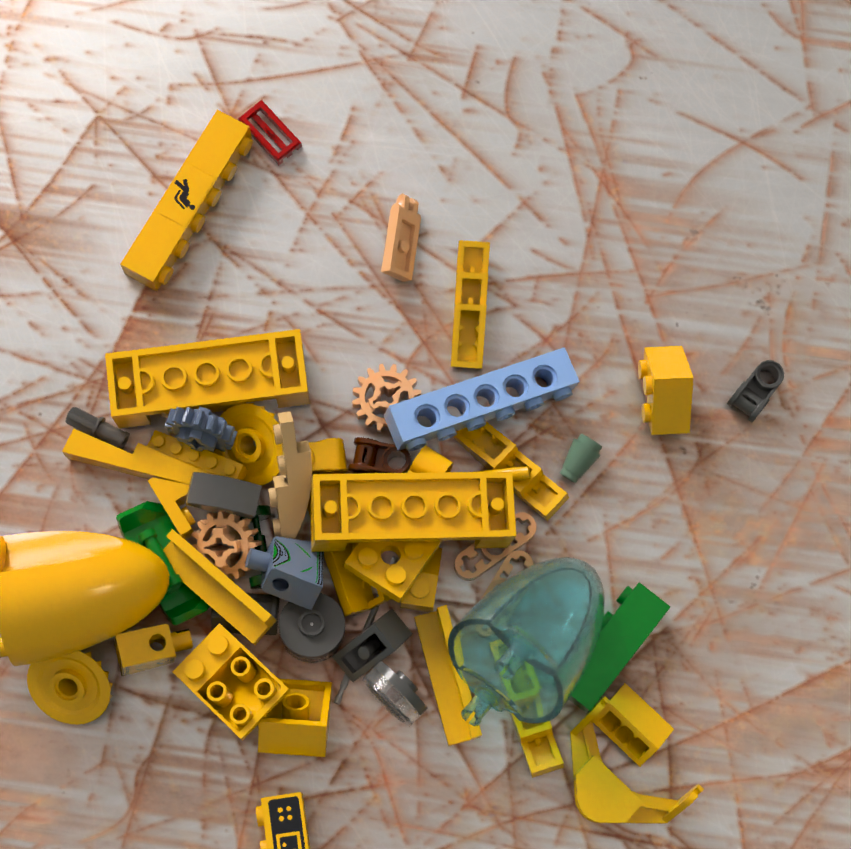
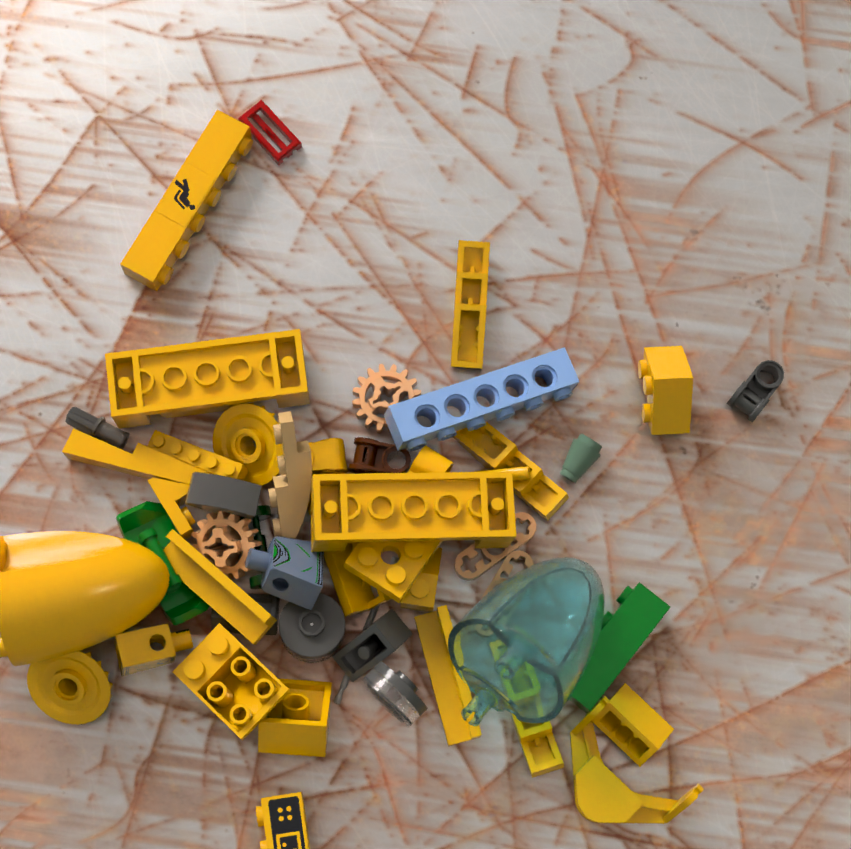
(200, 429): sand blue gear -> none
(401, 239): light nougat hinge -> none

